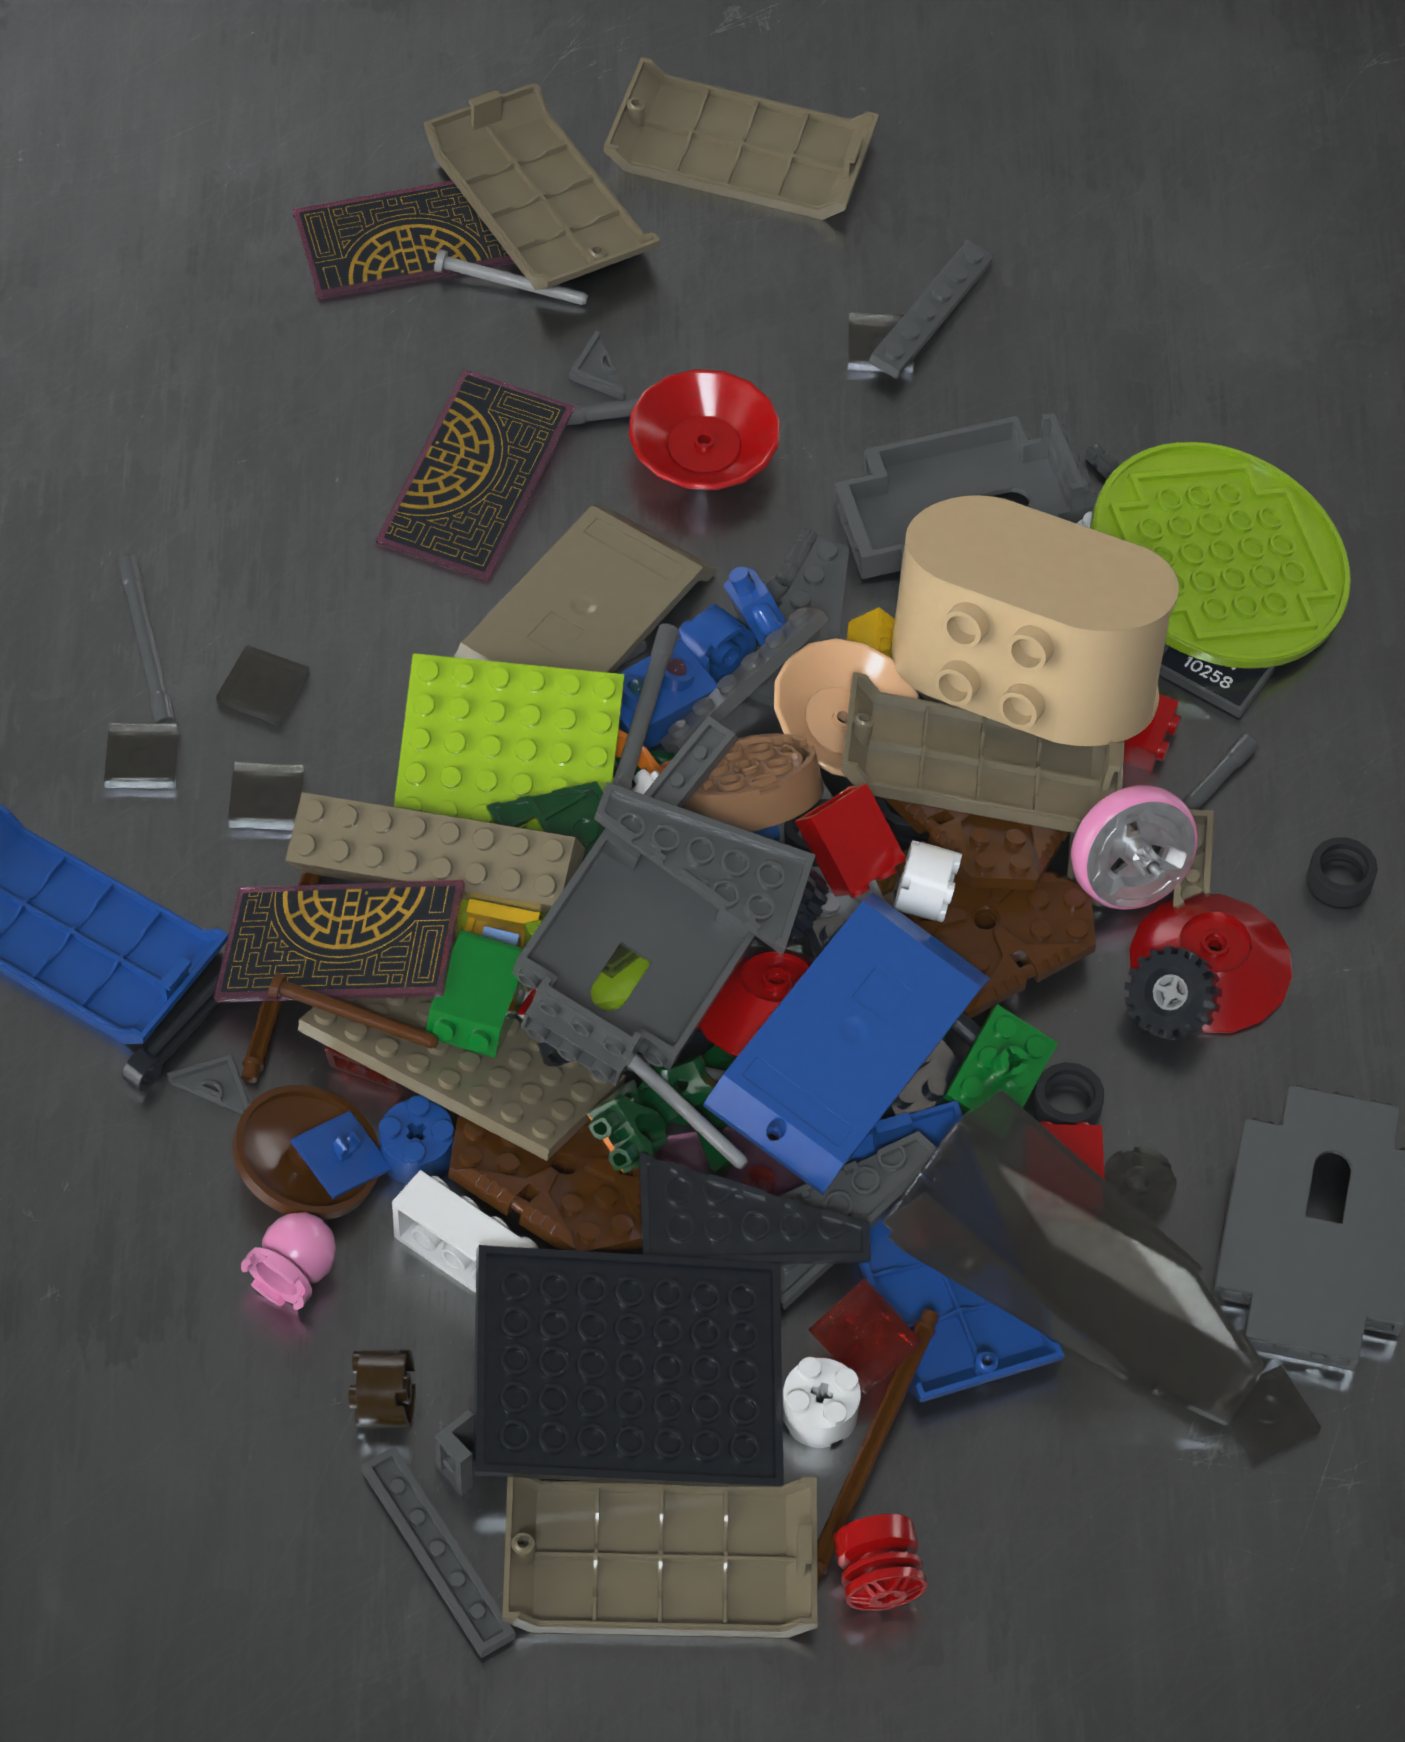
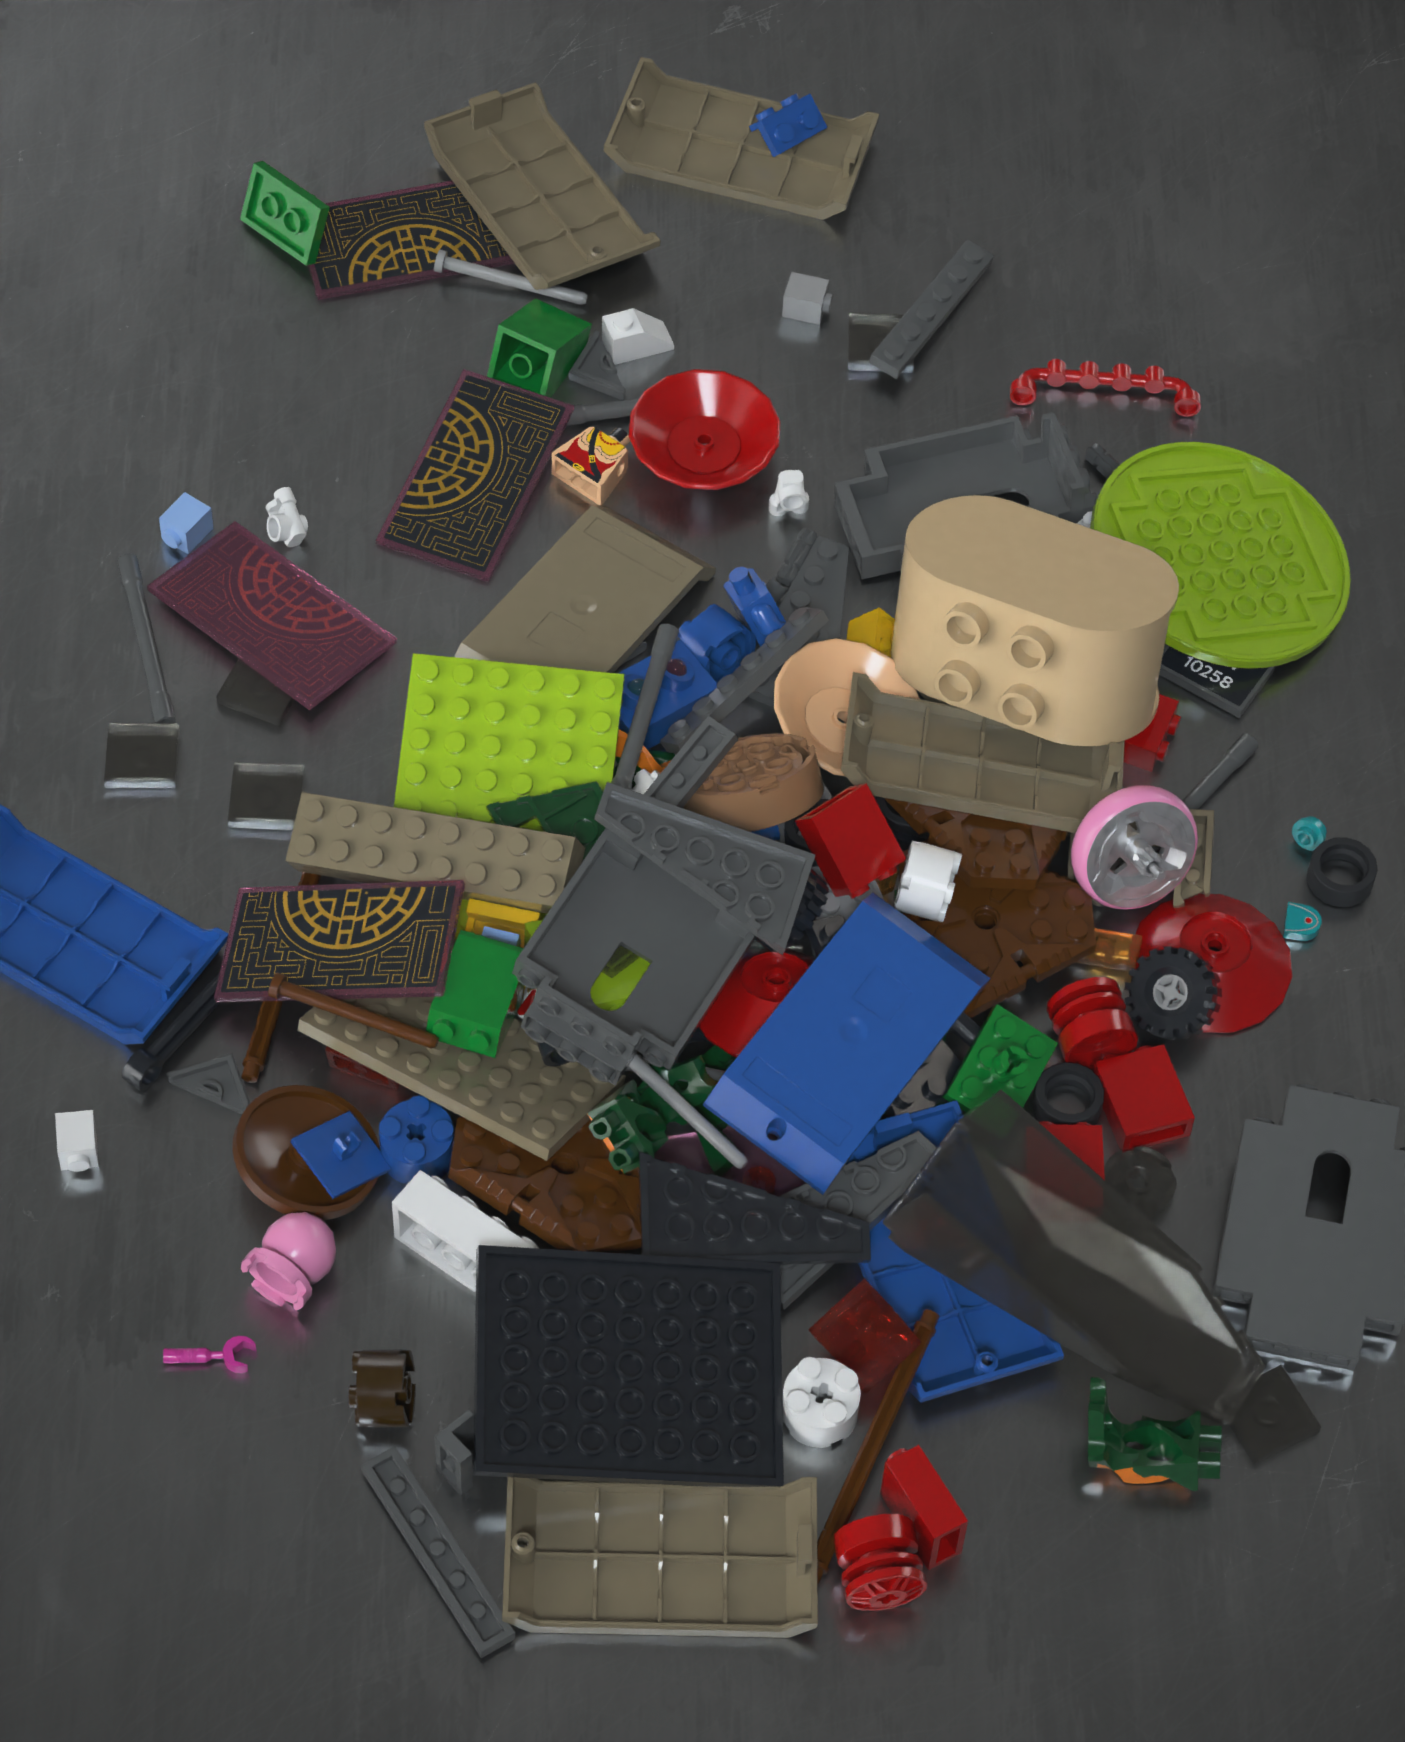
(76, 1140): none -> white brick
(186, 523): none -> light blue brick
(203, 1355): none -> dark pink piece
(272, 615): none -> clear pink piece
(284, 213): none -> green plate
(284, 520): none -> white plate
(537, 347): none -> green slope
(592, 462): none -> torso
(634, 335): none -> white slope
(789, 125): none -> blue bracket
(789, 494): none -> white plate
(806, 298): none -> light grey brick
(917, 1491): none -> red brick
(1091, 1021): none -> red wheel
(1114, 950): none -> clear orange plate
(1144, 1098): none -> red brick
(1169, 1446): none -> dark green hips
(1186, 400): none -> red bar
(1301, 922): none -> teal tile
(1309, 832): none -> teal plate

